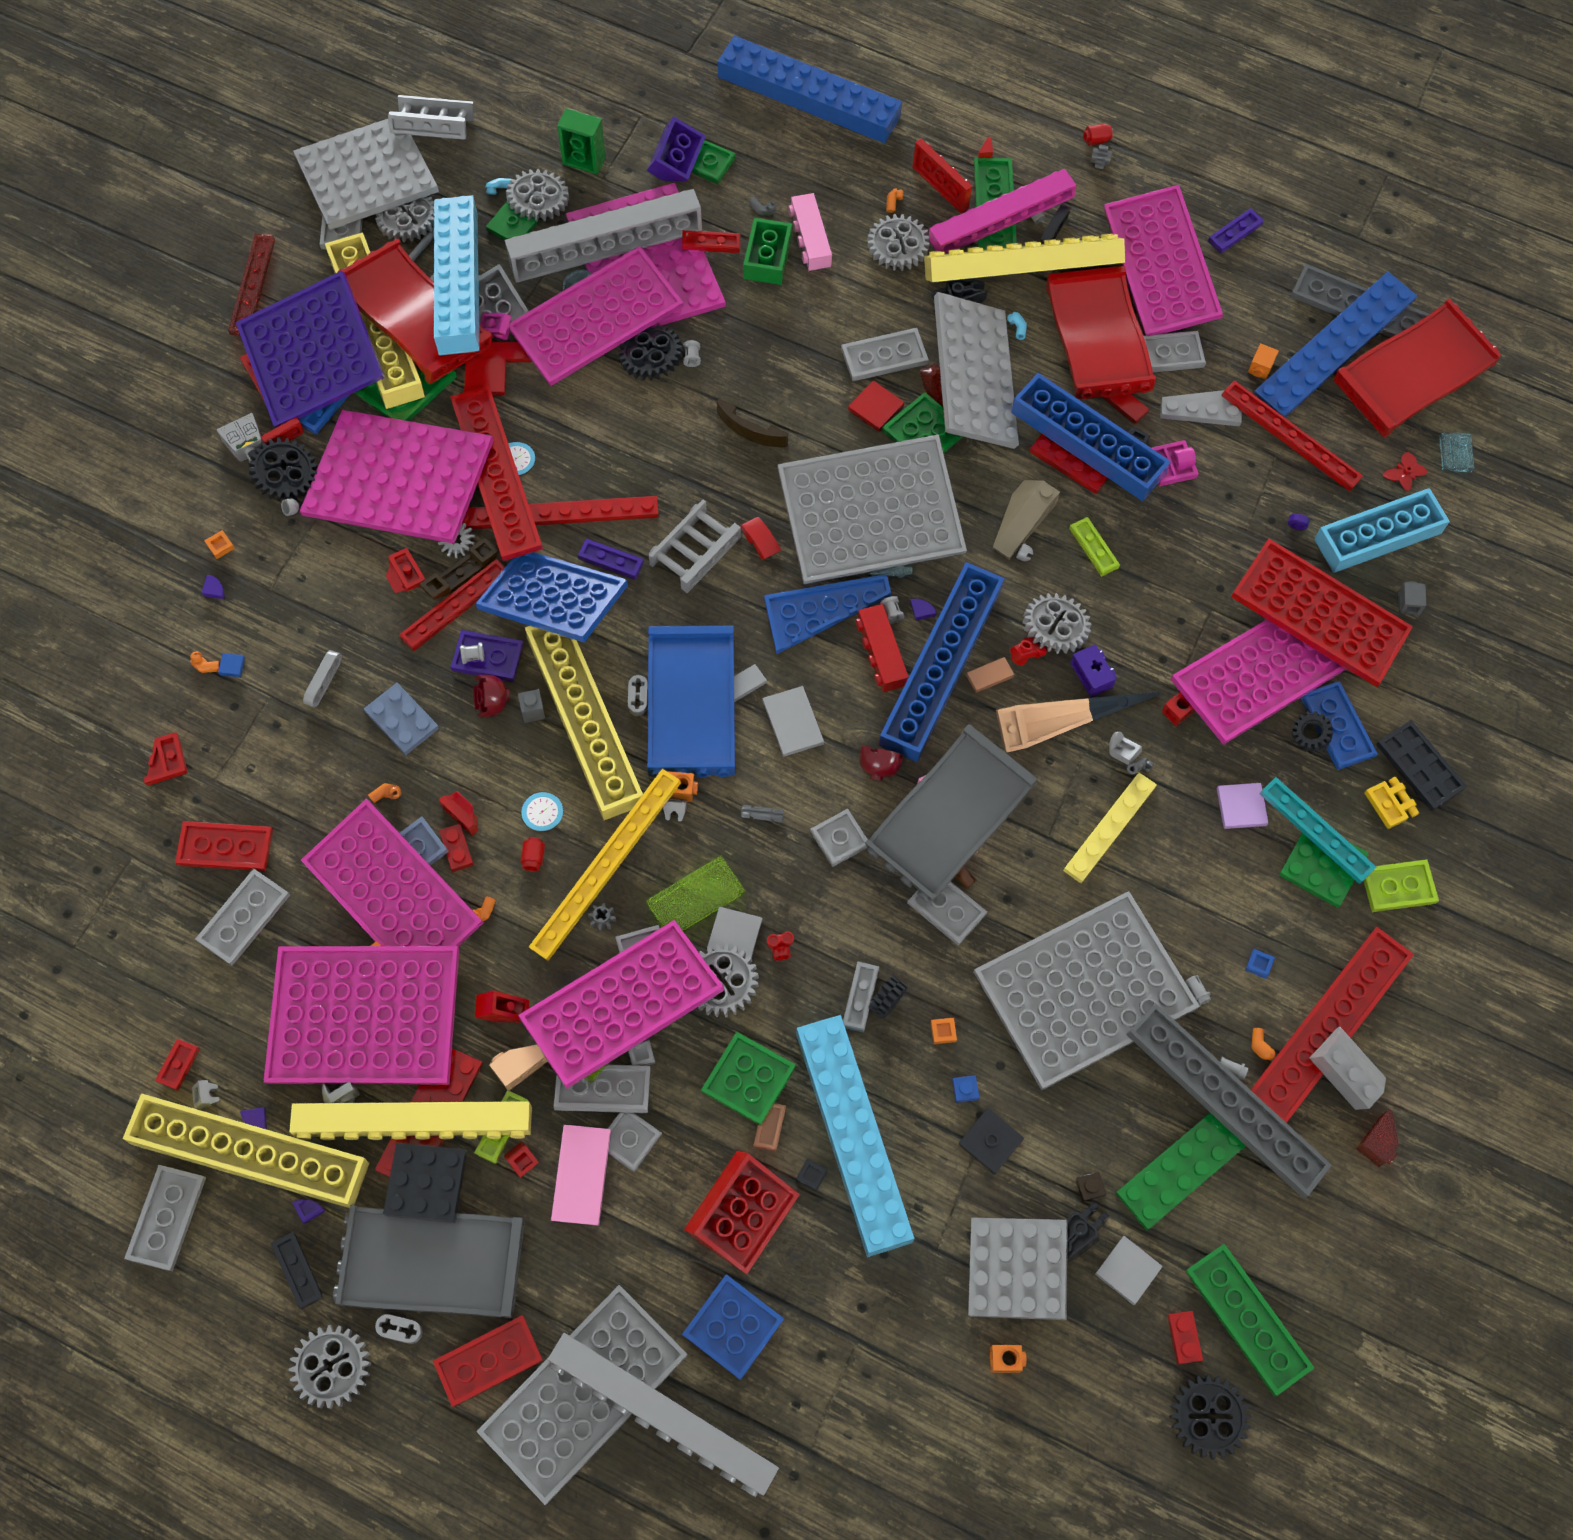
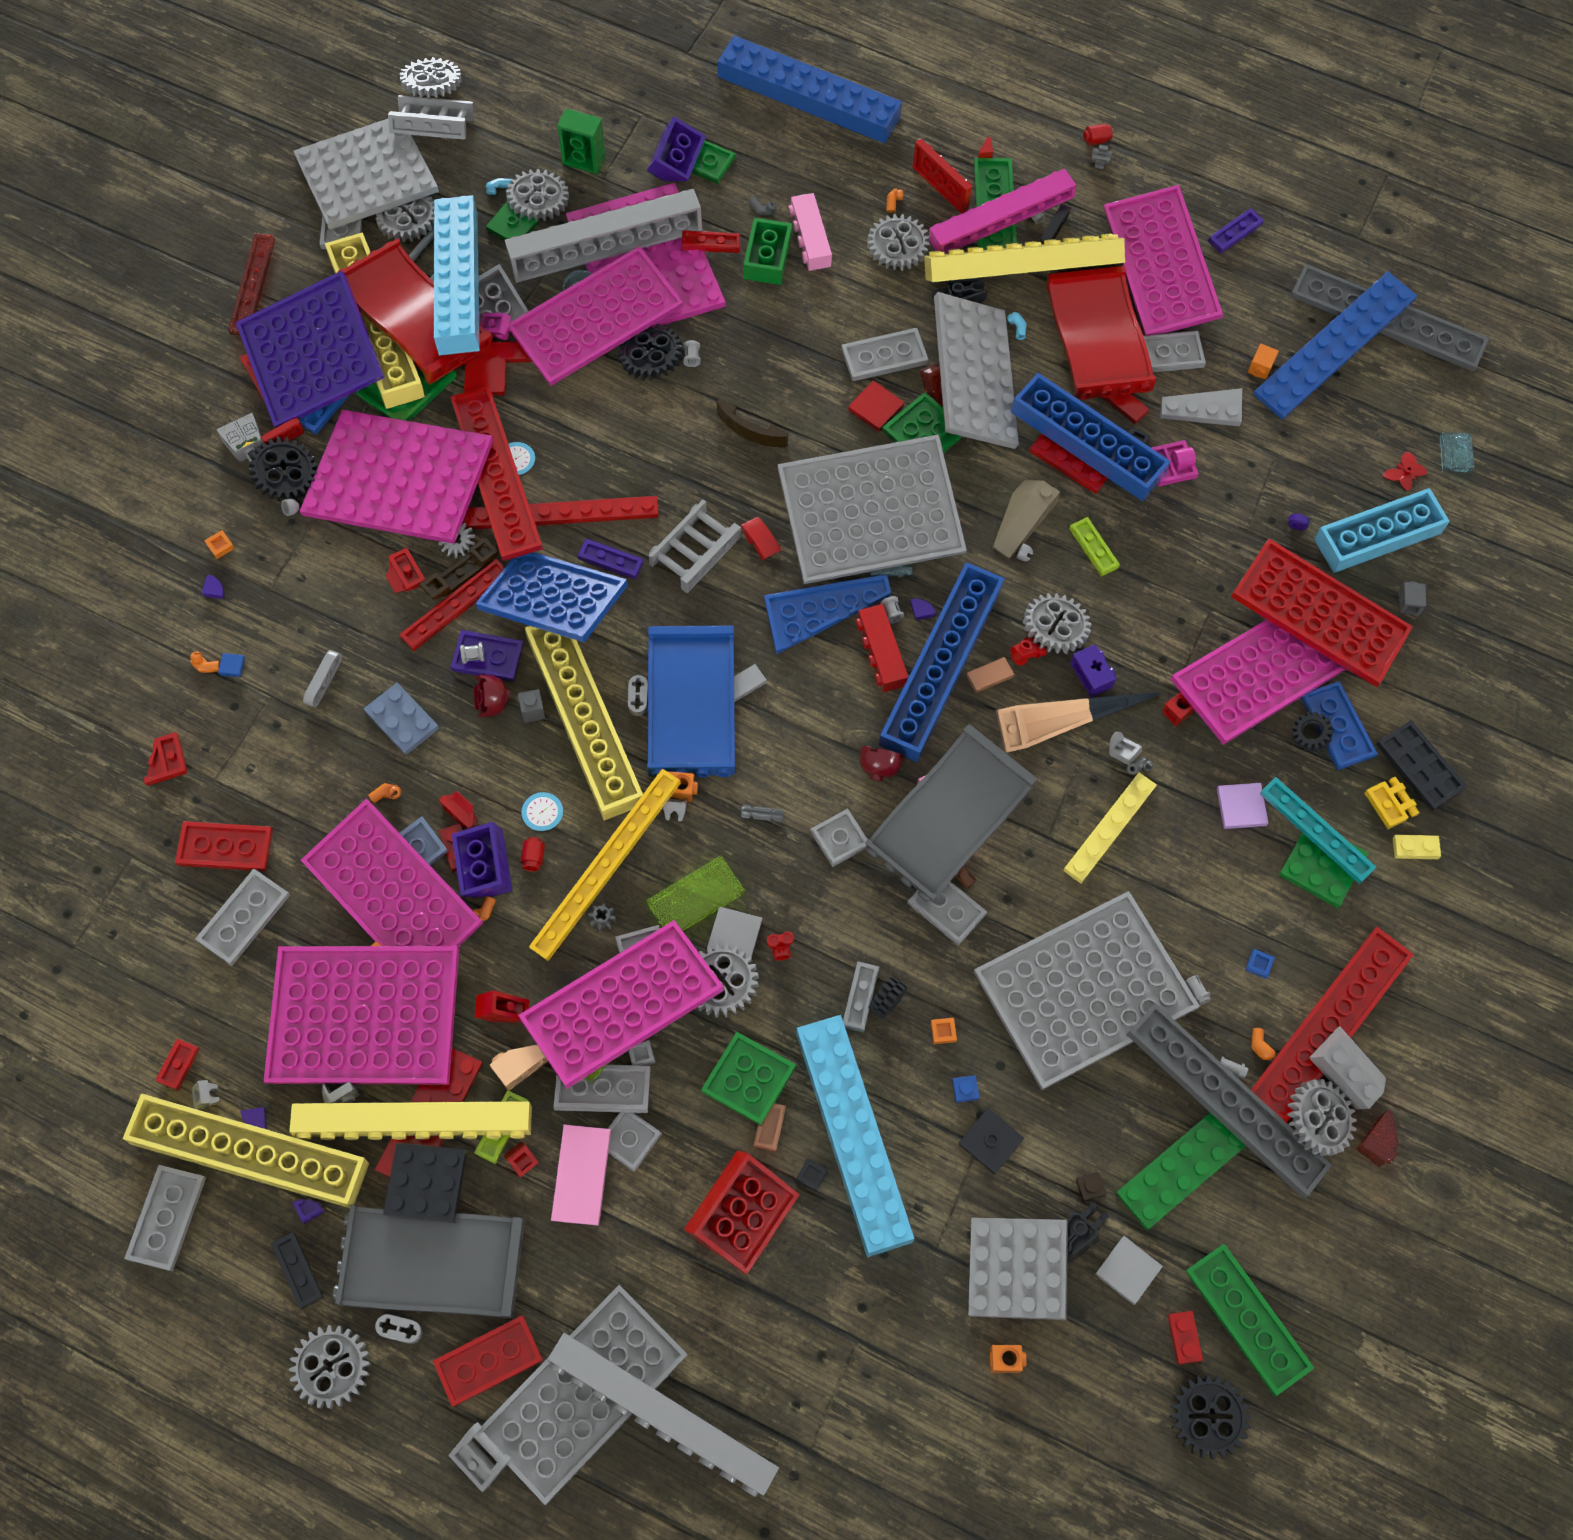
(430, 78): none -> light grey gear
(475, 1462): none -> light grey plate
(482, 861): none -> dark purple slope
(733, 1327): blue plate -> none
(793, 721): light grey tile -> none
(1292, 435): red tile -> none
(1322, 1117): none -> light grey gear
(1400, 886): lime plate -> none
(1416, 847): none -> light yellow plate
(1417, 367): red panel -> none

